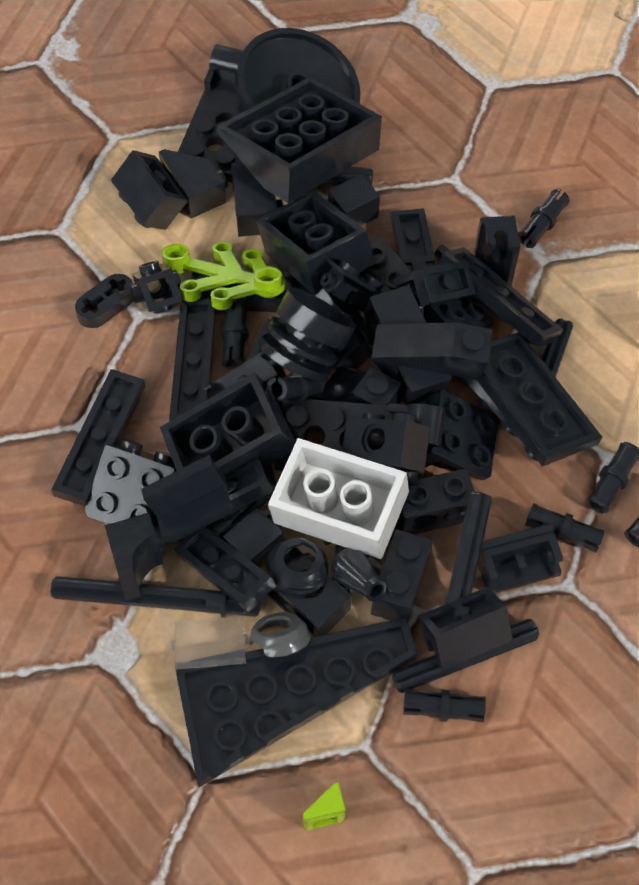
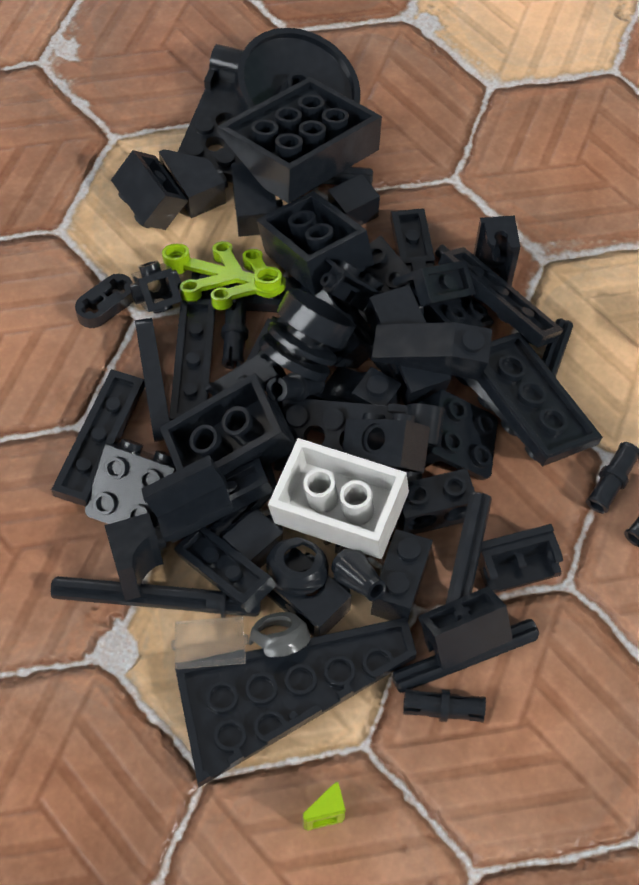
(152, 376): none -> black beam
(543, 218): black pin -> none
(566, 527): black pin -> none

